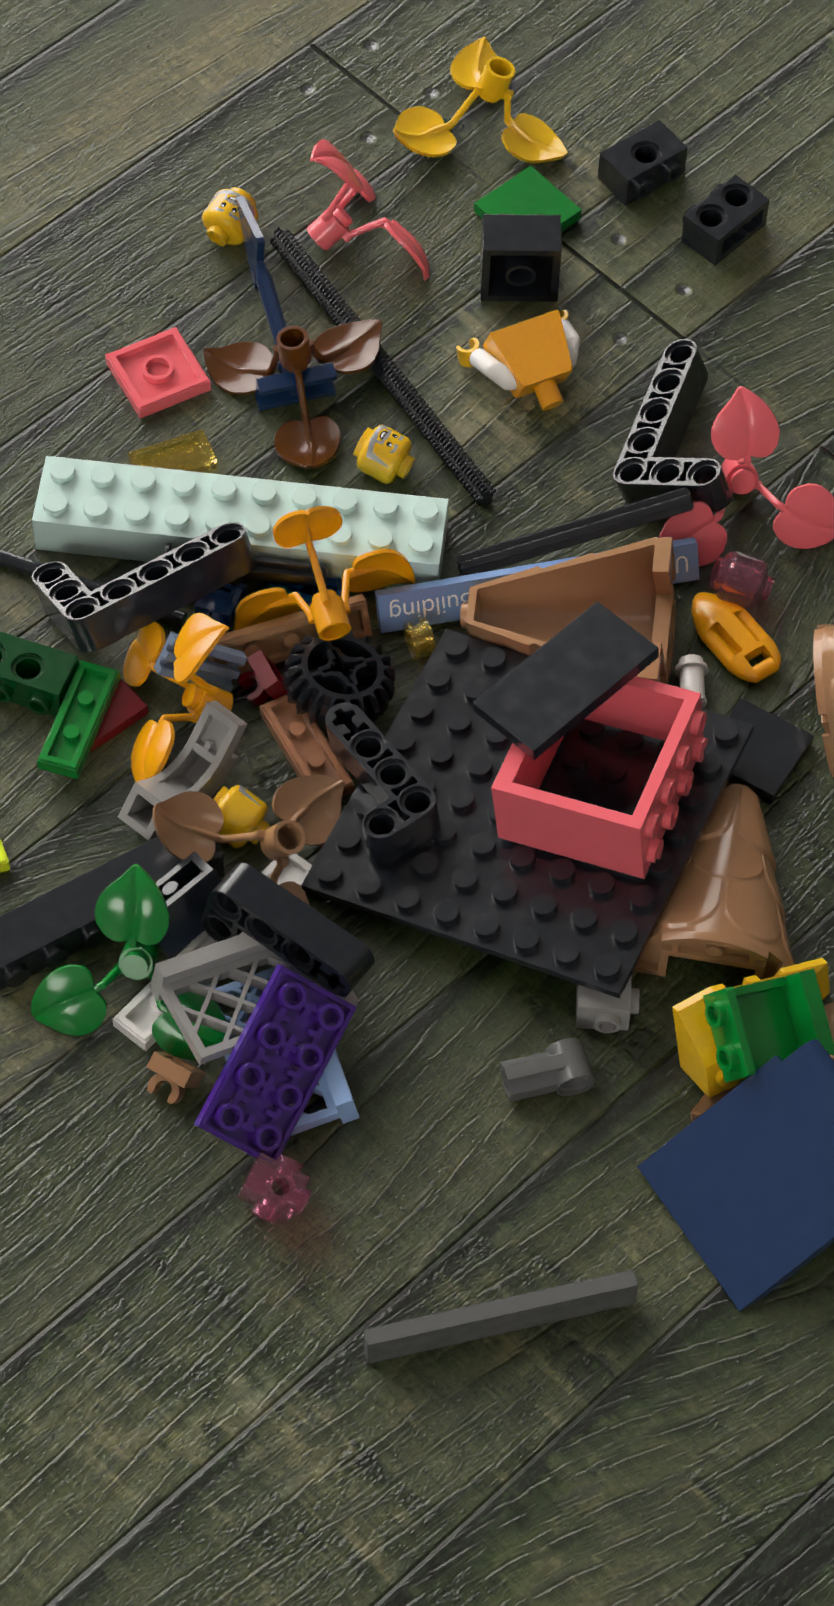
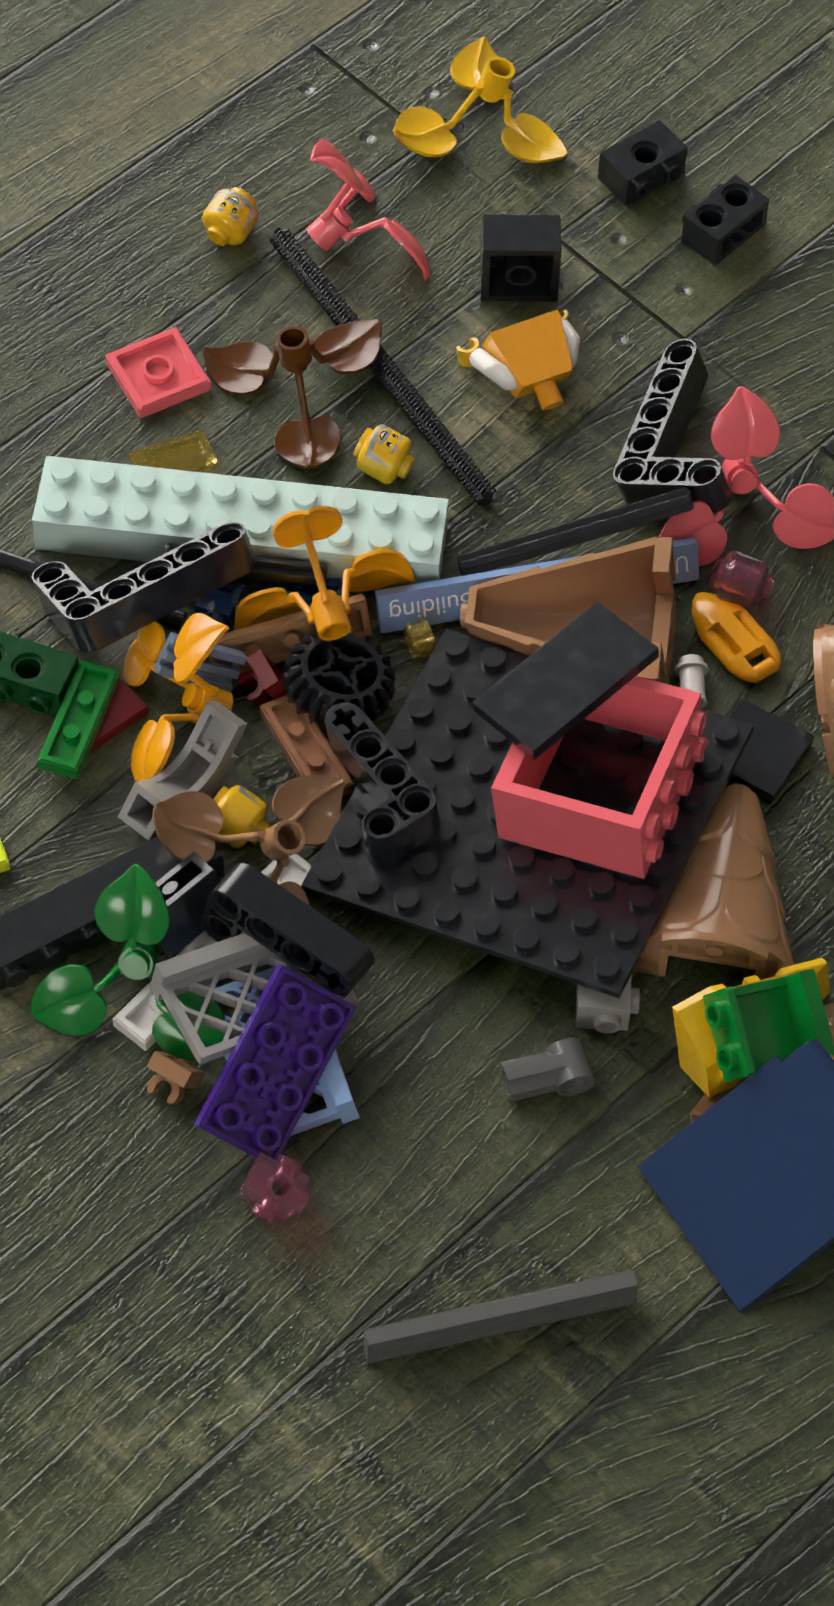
(280, 388): dark blue piece -> none
(529, 195): green tile -> none

